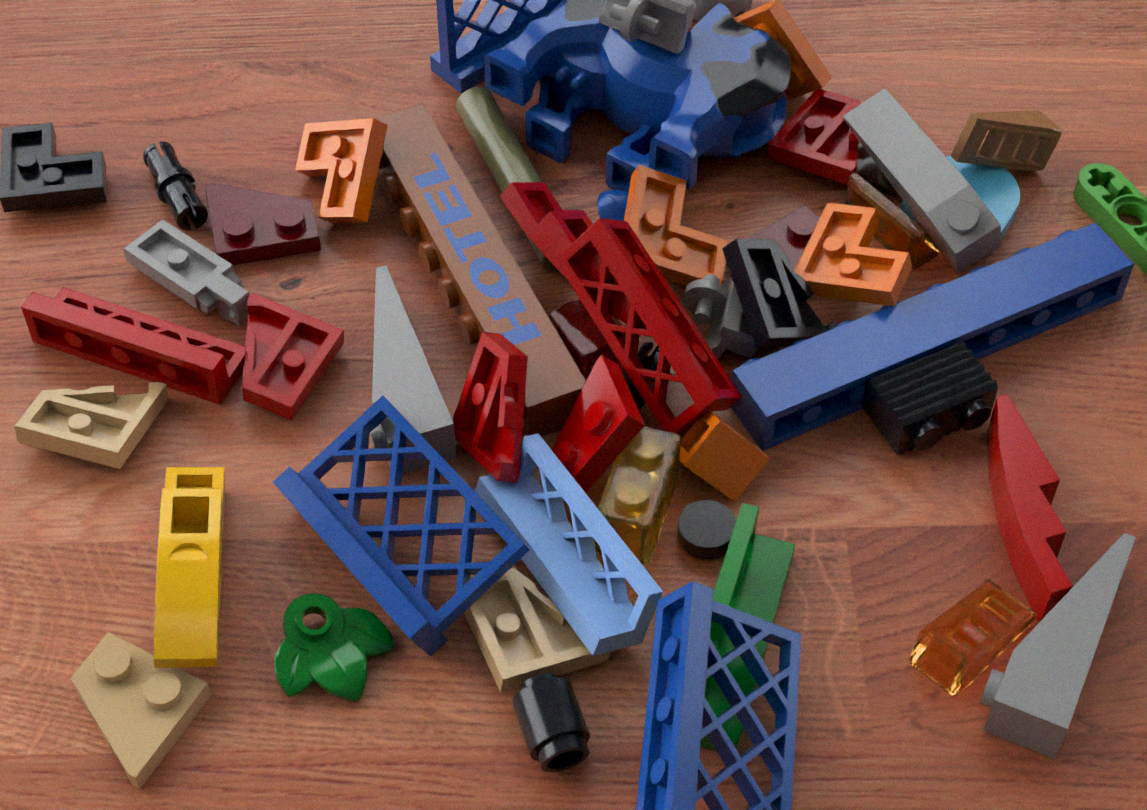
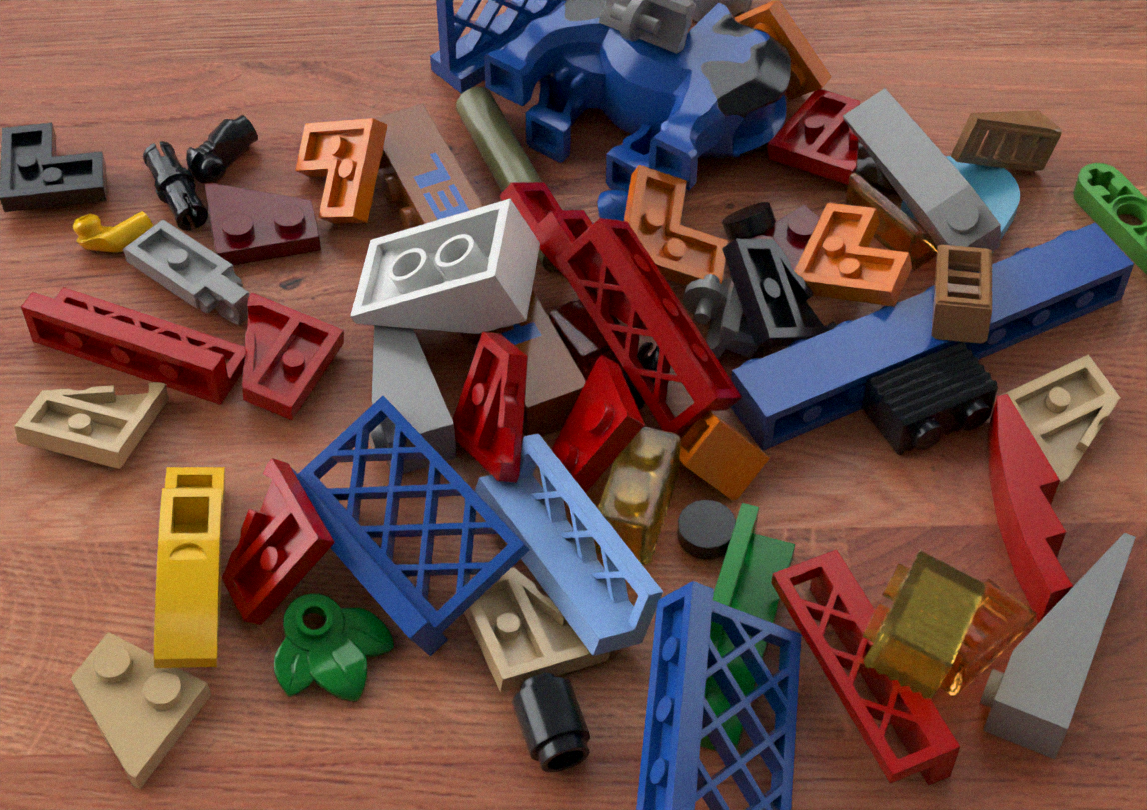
(110, 238): none -> yellow arm
(221, 149): none -> black arm
(275, 546): none -> red wing
(451, 273): none -> white slope
(749, 221): none -> black tile
(848, 610): none -> red fence
(924, 623): none -> clear yellow brick
(960, 297): none -> medium nougat slope
(1066, 411): none -> tan wing

